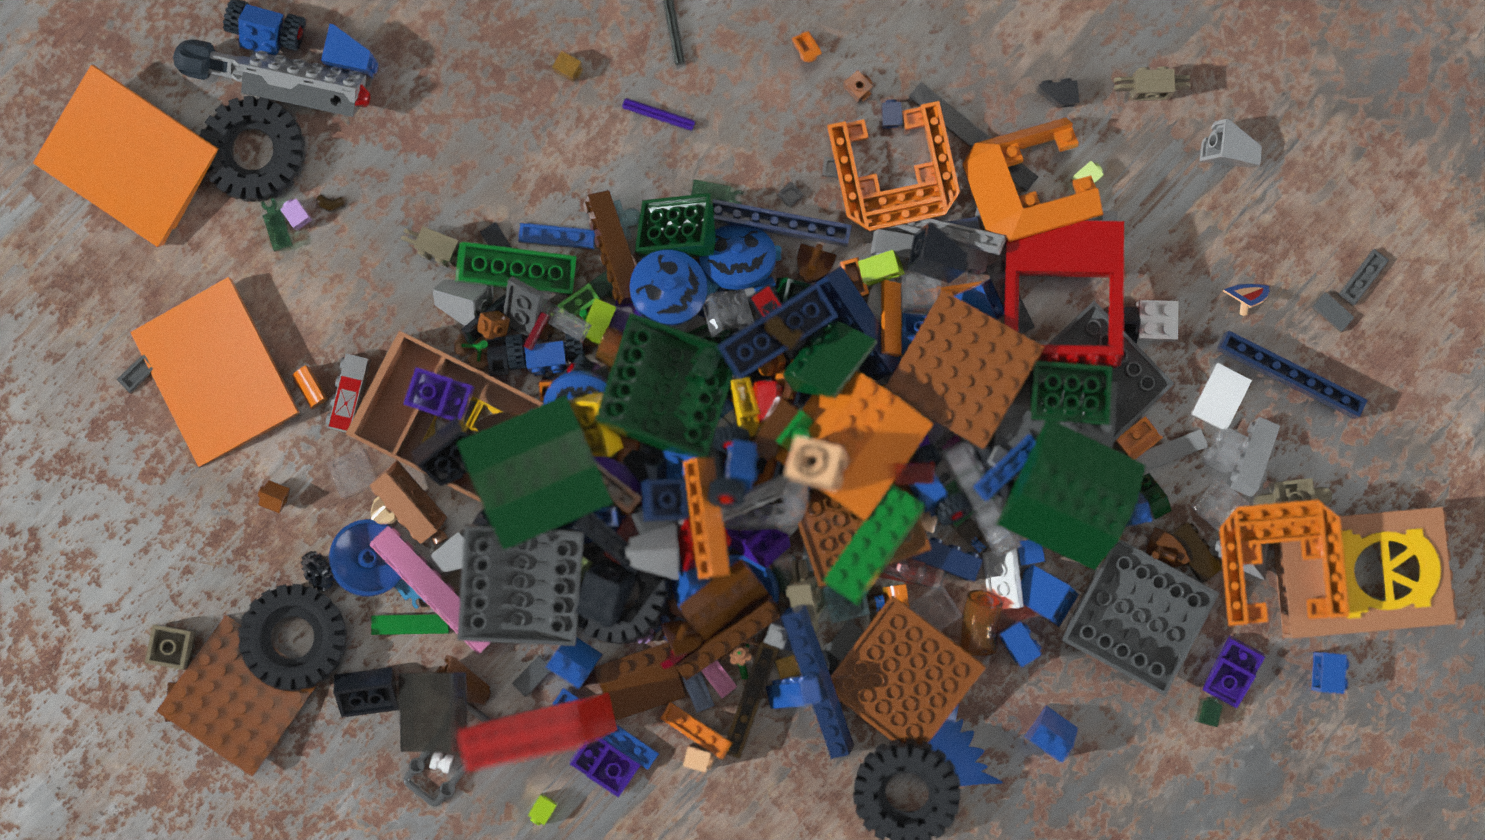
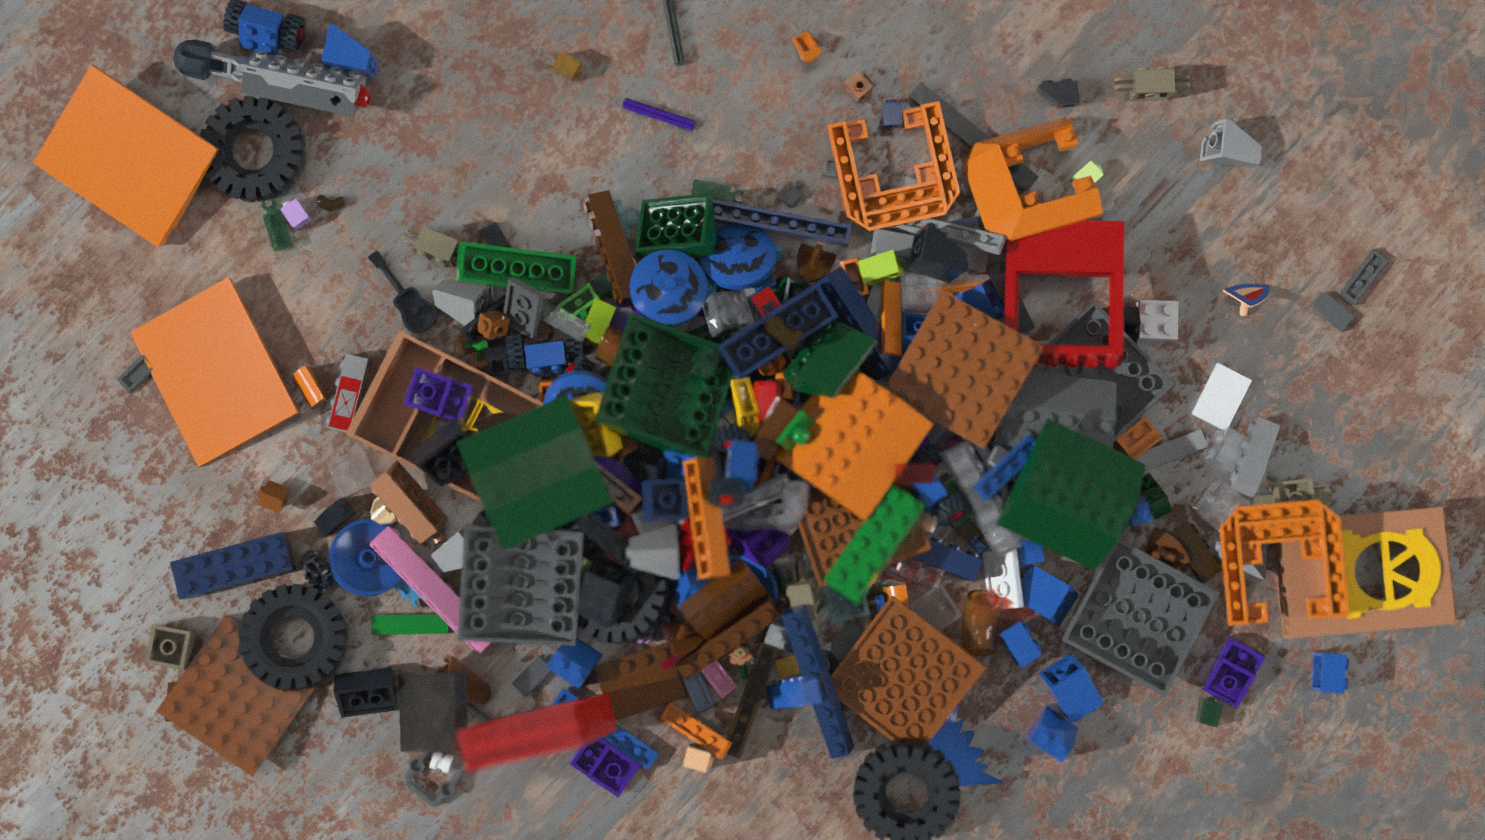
(232, 565): none -> dark blue brick
(334, 516): none -> black slope
(416, 313): none -> black piece
(536, 331): dark red piece -> none
(542, 810): lime brick -> none
(556, 236): blue tile -> none
(827, 471): light nougat brick -> none
(1071, 392): dark green slope -> none
(1071, 688): none -> blue slope
(1291, 374): dark blue brick -> none

